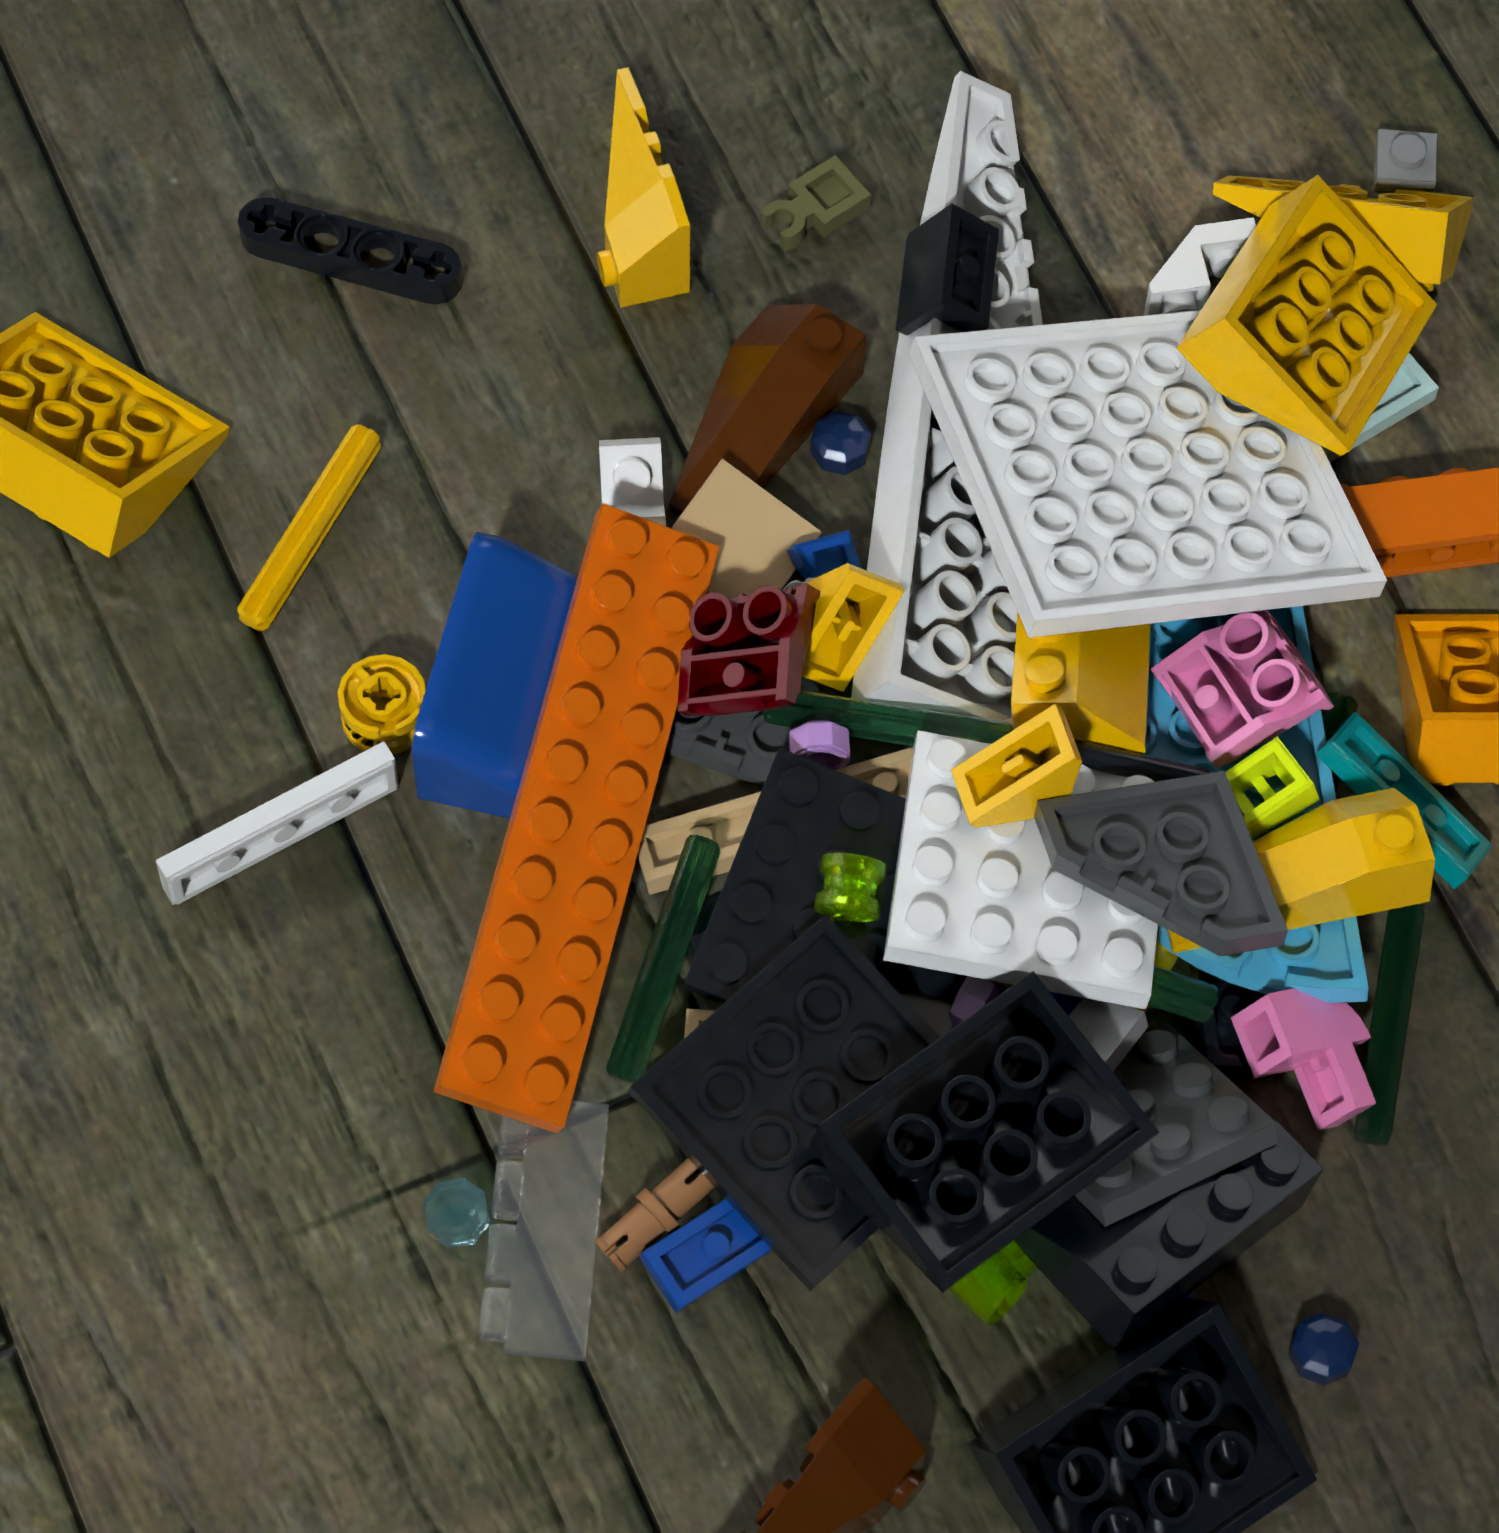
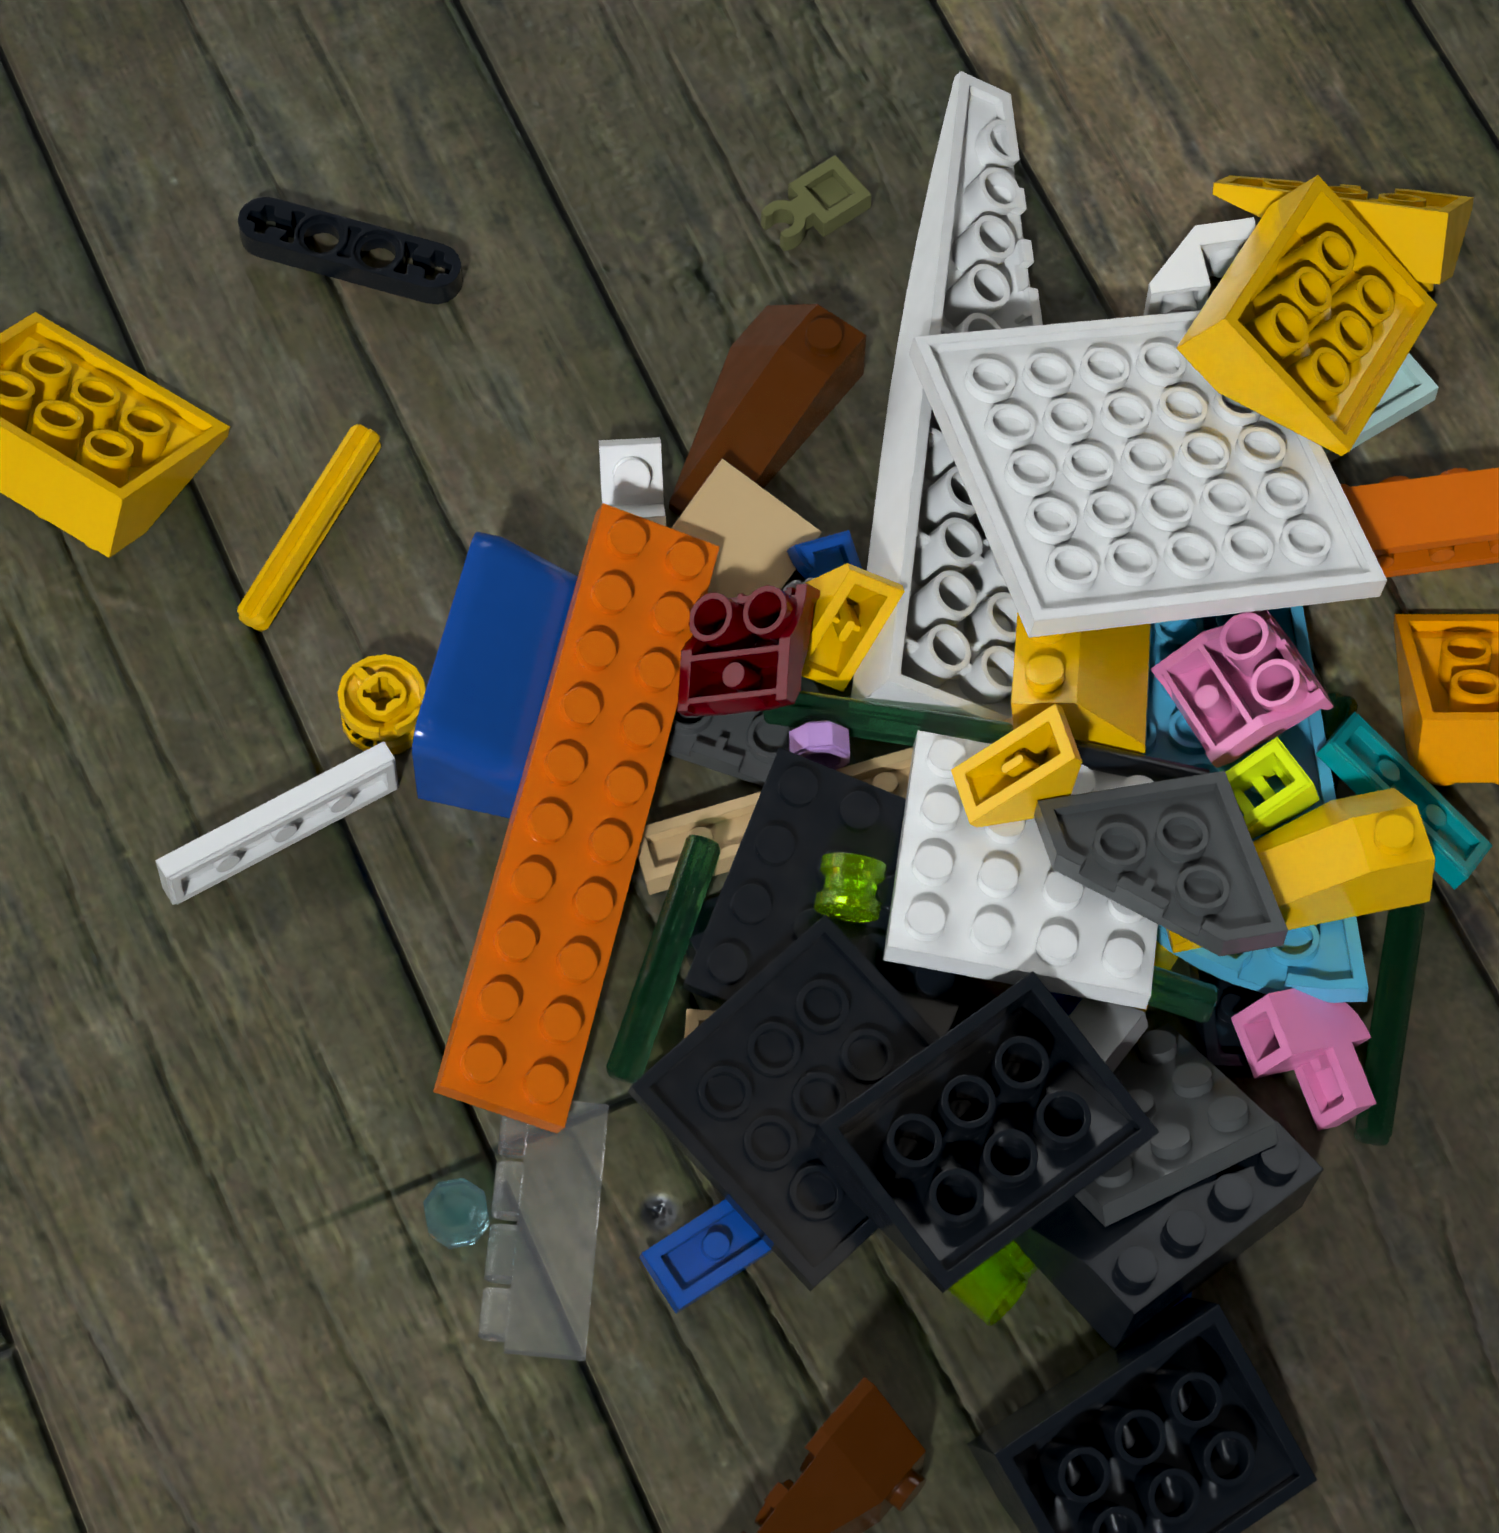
(644, 213): yellow wedge -> none
(654, 1215): medium nougat pin -> none
(840, 442): dark blue tile -> none
(948, 272): black panel -> none
(973, 996): lavender tile -> none
(1323, 1348): dark blue tile -> none
(1405, 160): light grey plate -> none

